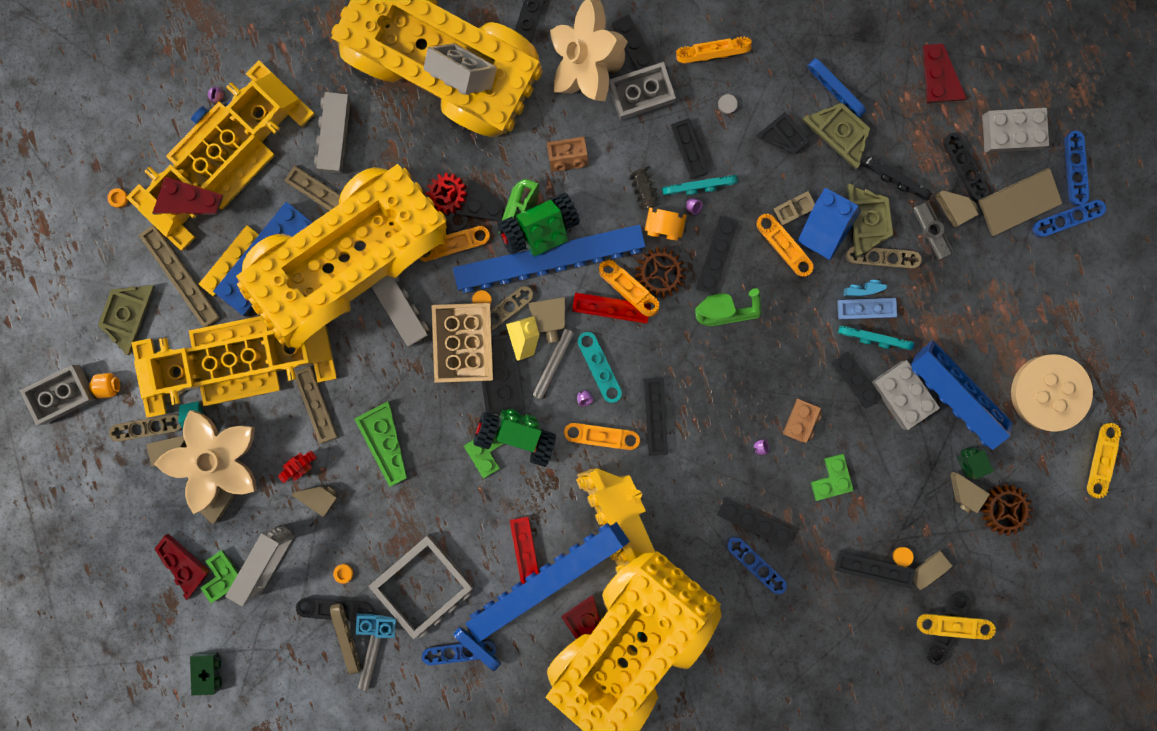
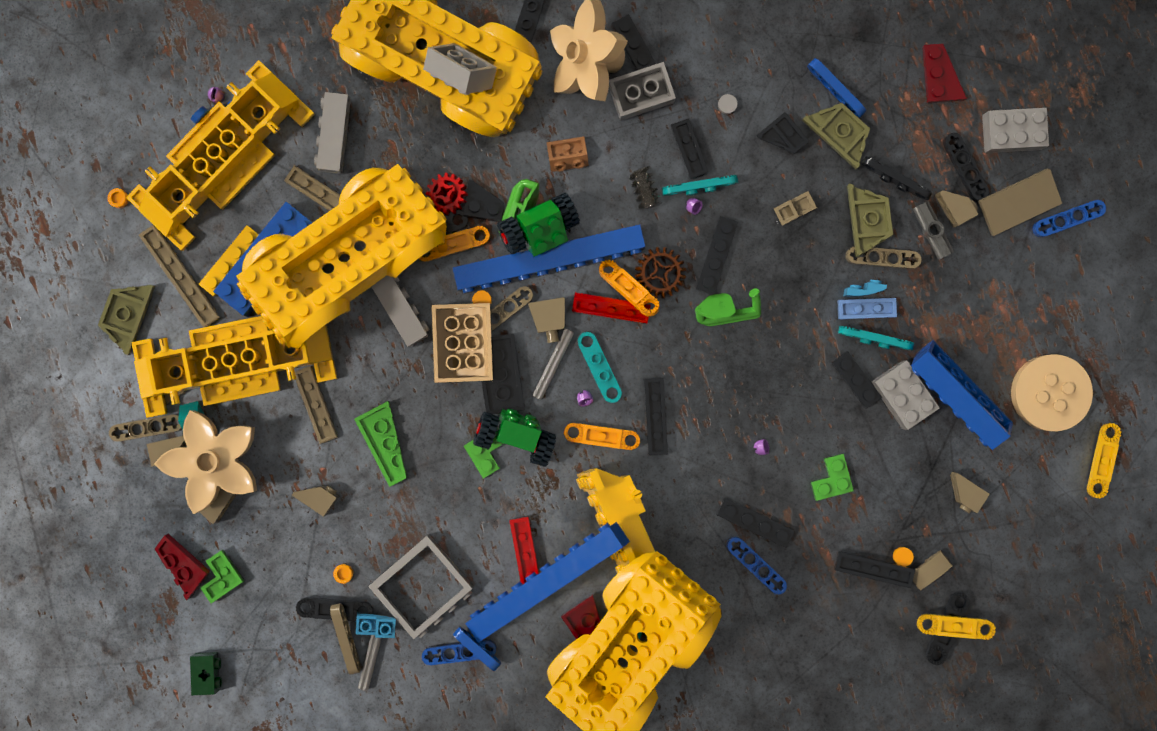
(57, 395): light grey brick -> none
(104, 385): light orange head -> none
(182, 198): dark red wing -> none
(260, 565): light grey window -> none
(297, 467): red gear -> none
(524, 337): light yellow slope -> none
(665, 223): light orange brick -> none
(713, 49): light orange plate -> none
(784, 245): light orange plate -> none
(802, 421): medium nougat bracket -> none
(828, 223): blue slope -> none
(974, 463): dark green brick -> none
(1019, 501): reddish brown gear -> none
(1080, 168): blue beam -> none

